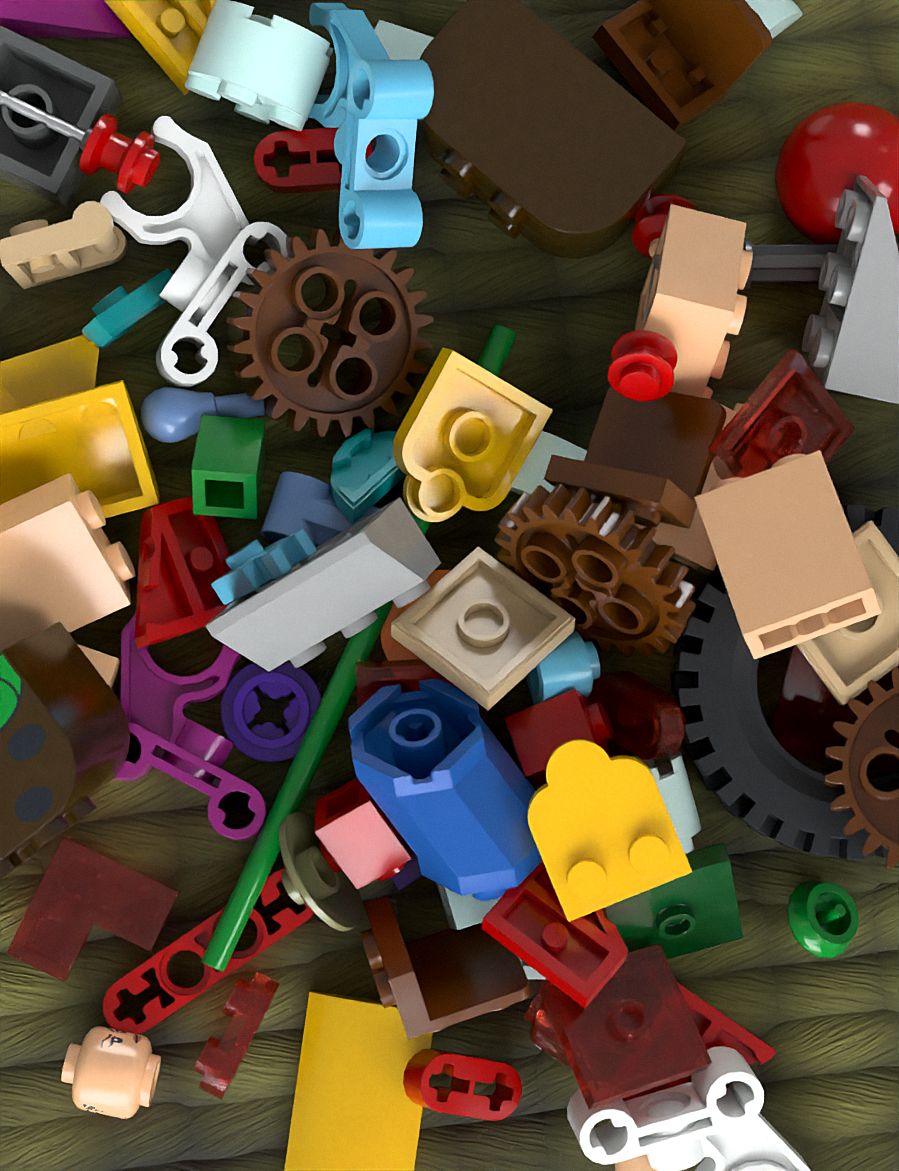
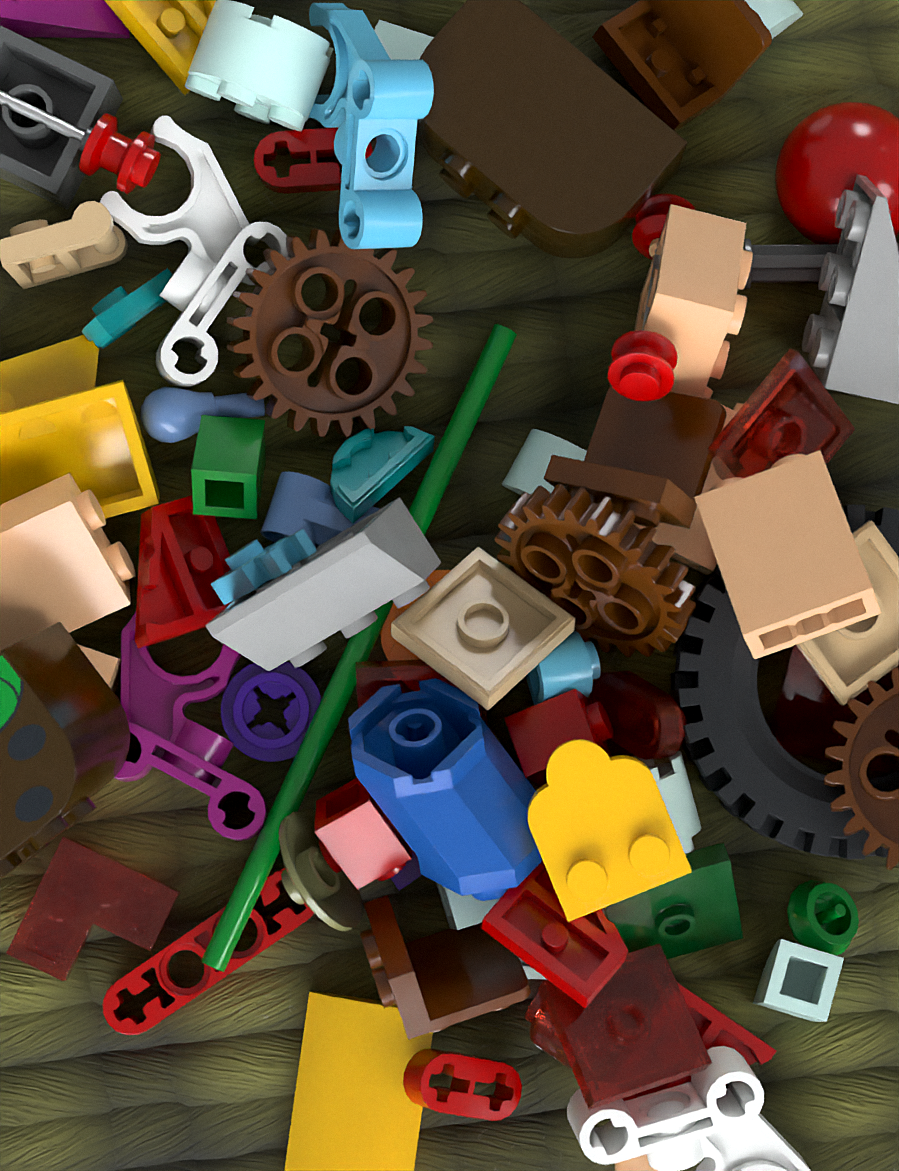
(111, 1072): light nougat head -> none
(223, 1058): clear red plate -> none
(464, 439): yellow plate -> none
(799, 981): none -> light aqua brick

